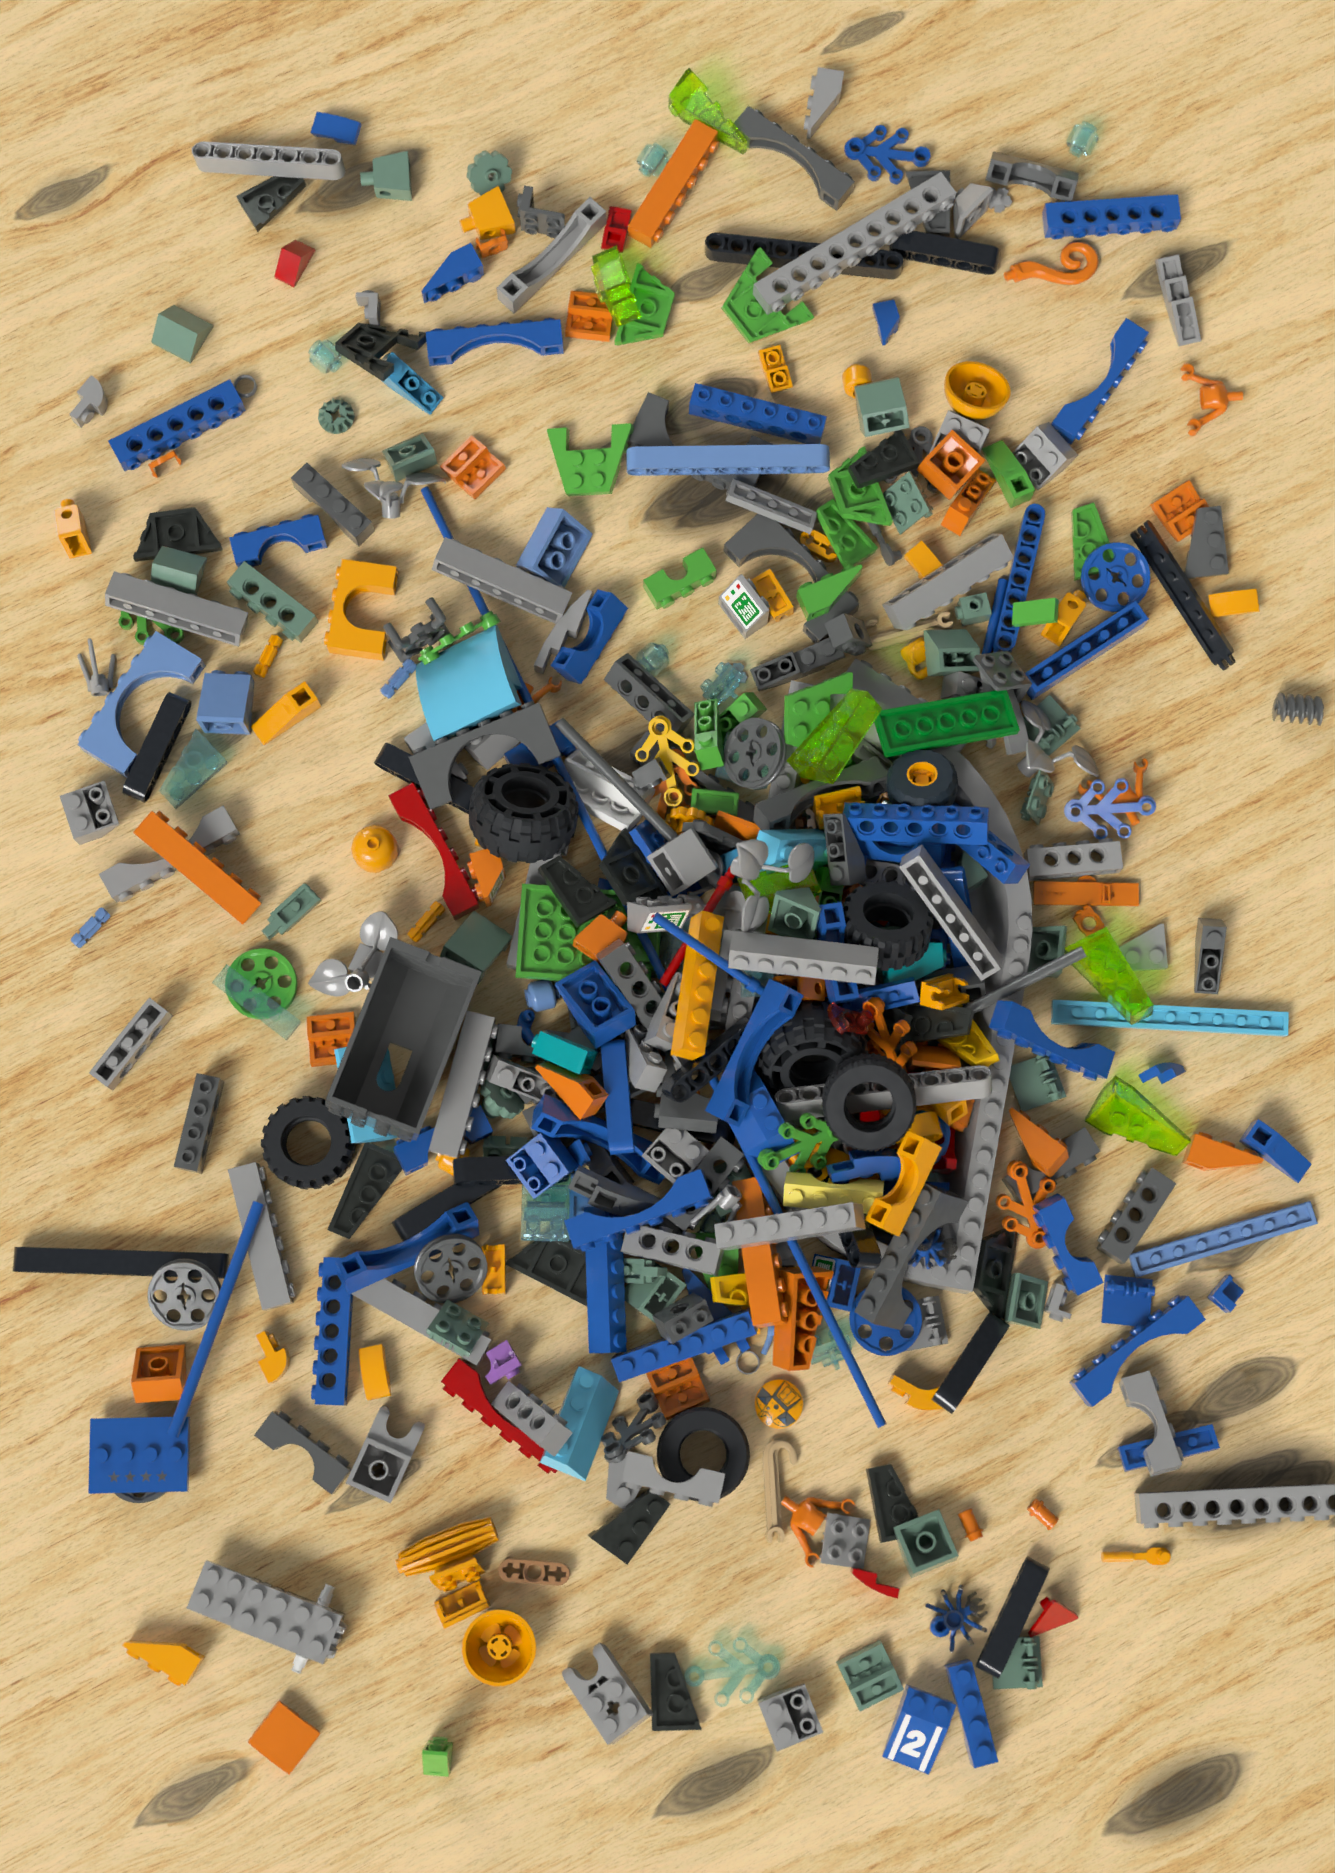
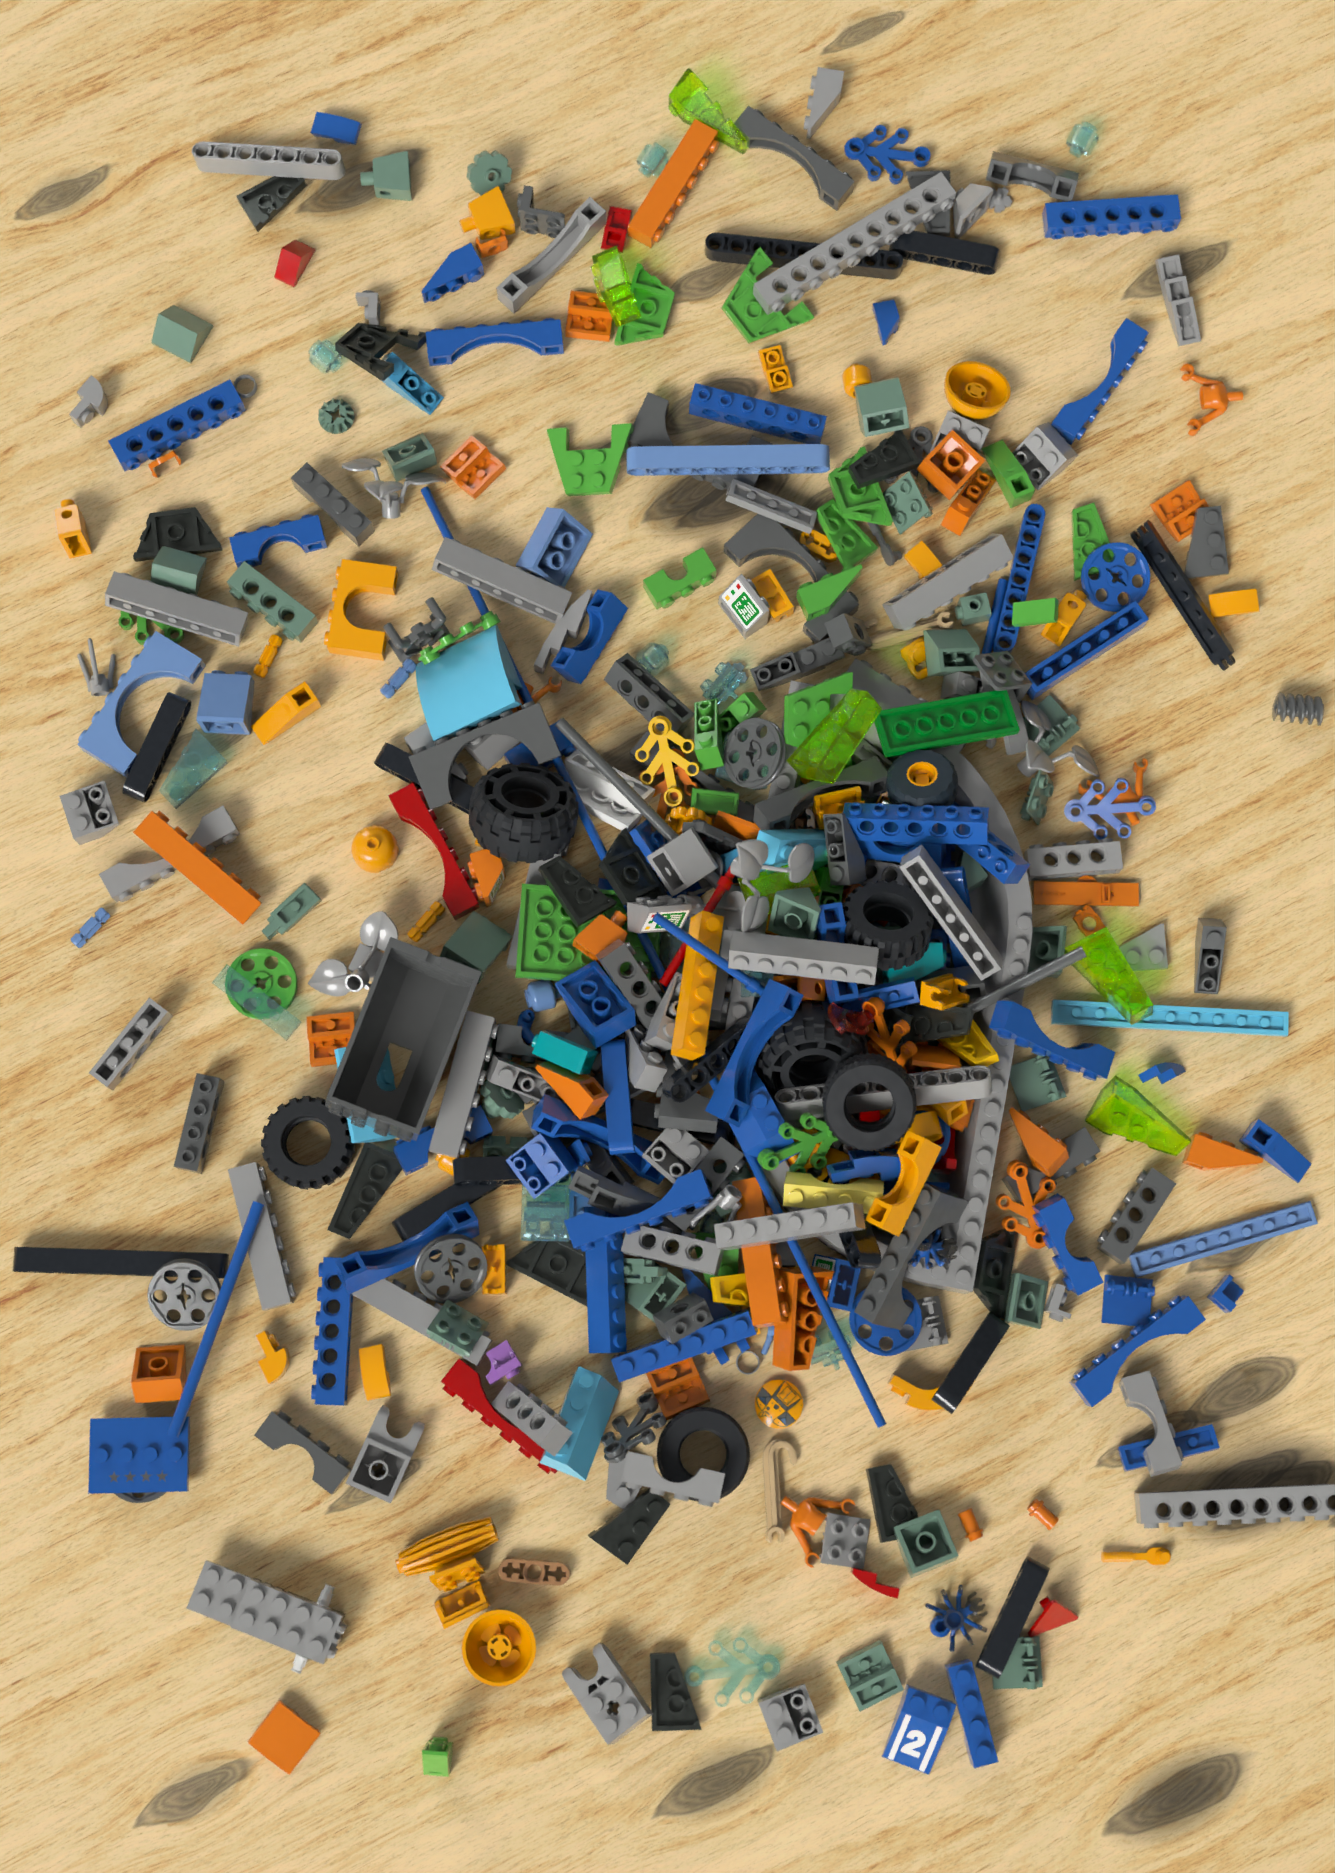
(174, 1659): light orange slope -> none
(650, 773): brick -> none
(1029, 269): orange plant -> none

